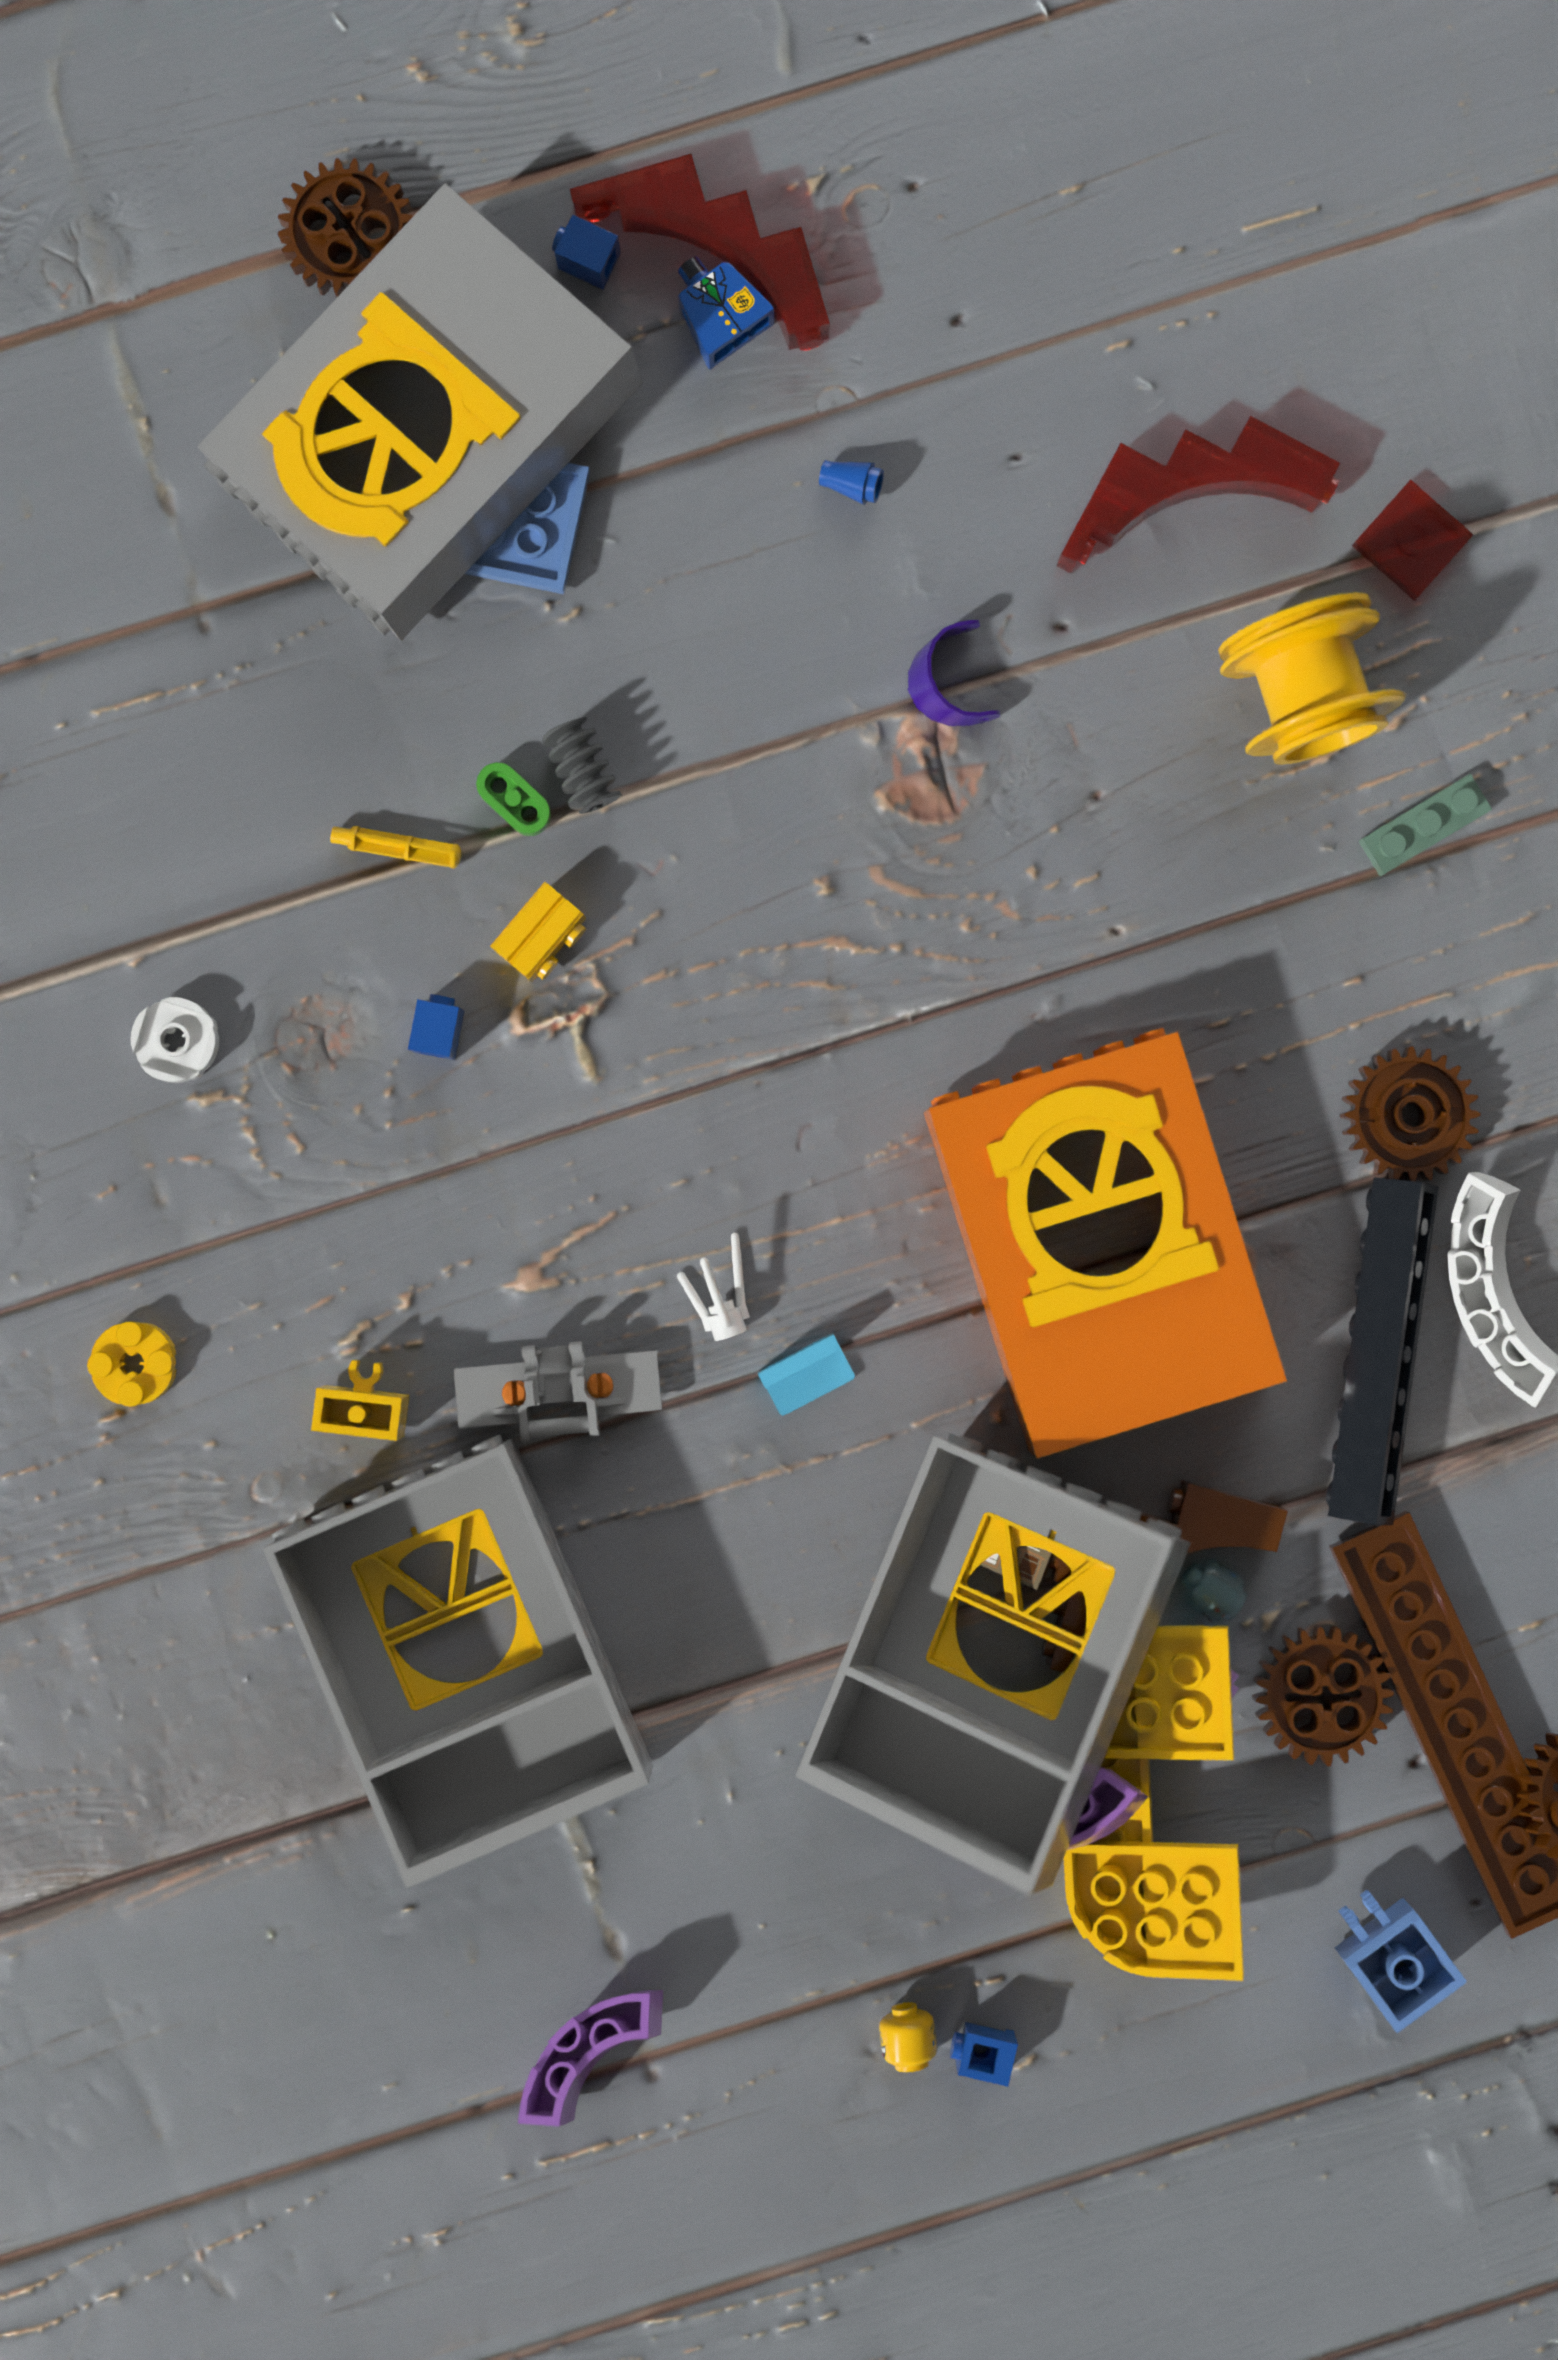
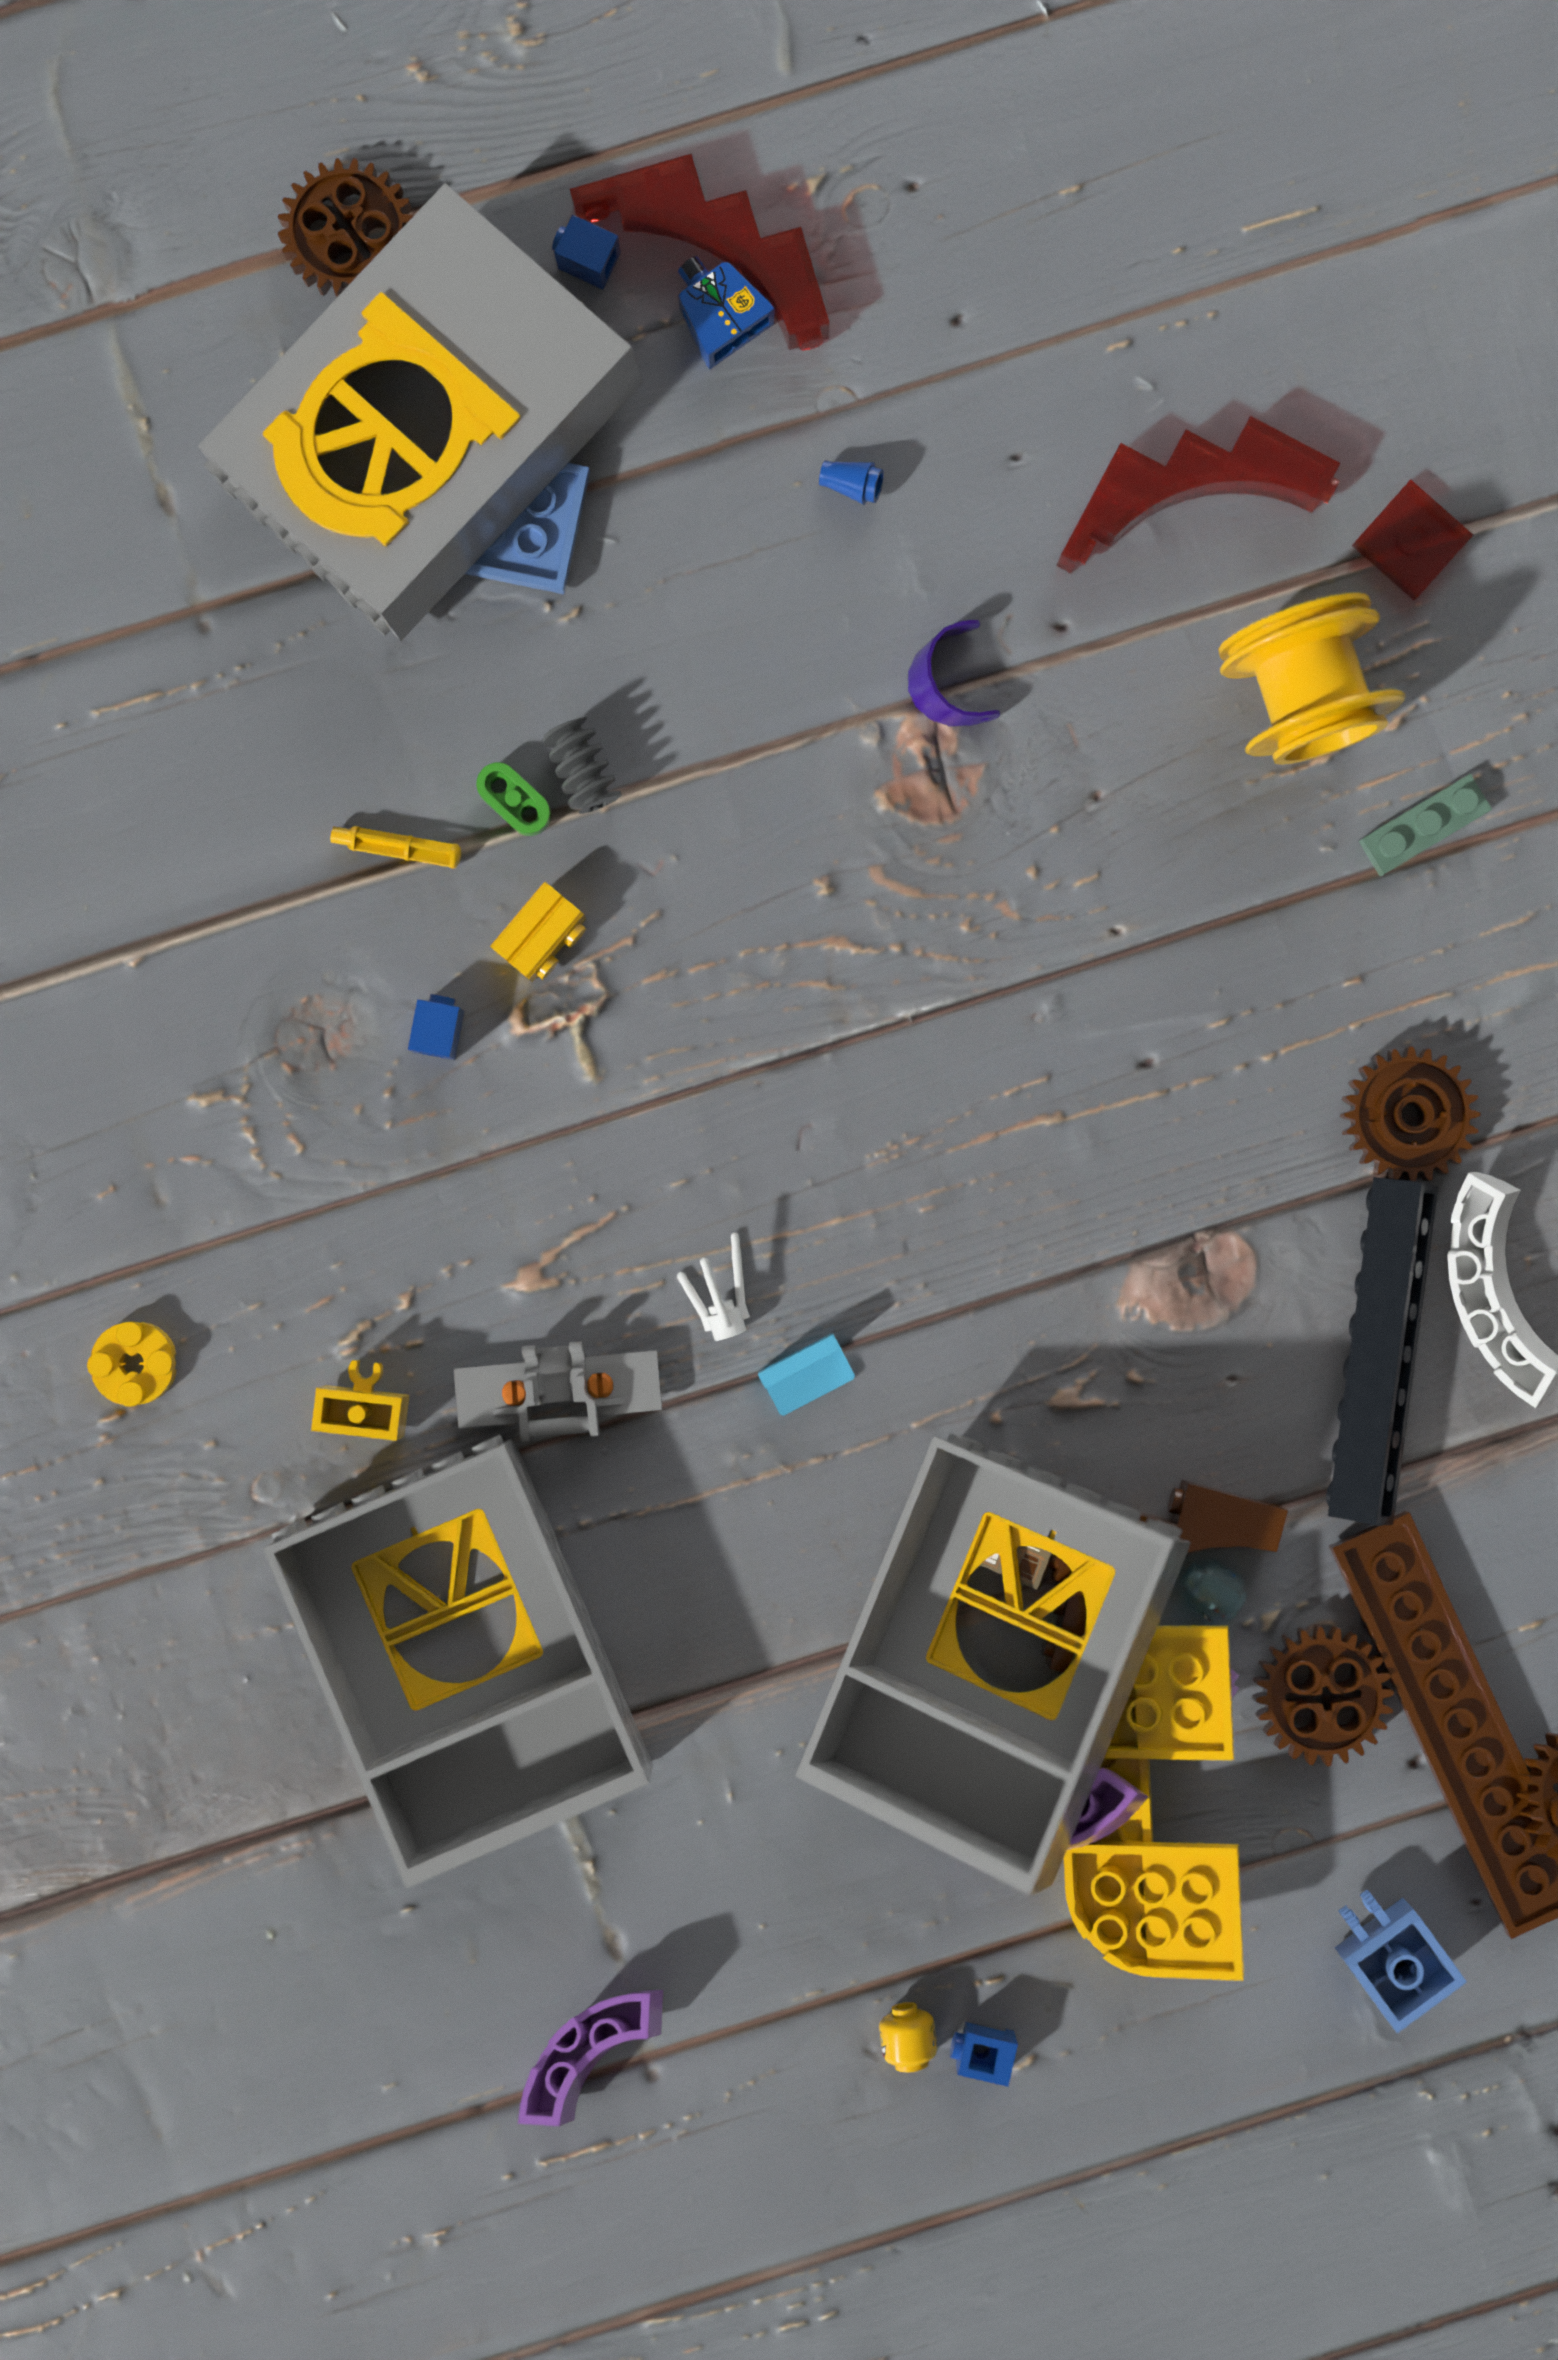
(163, 1018): white plate -> none
(1123, 1346): orange panel -> none

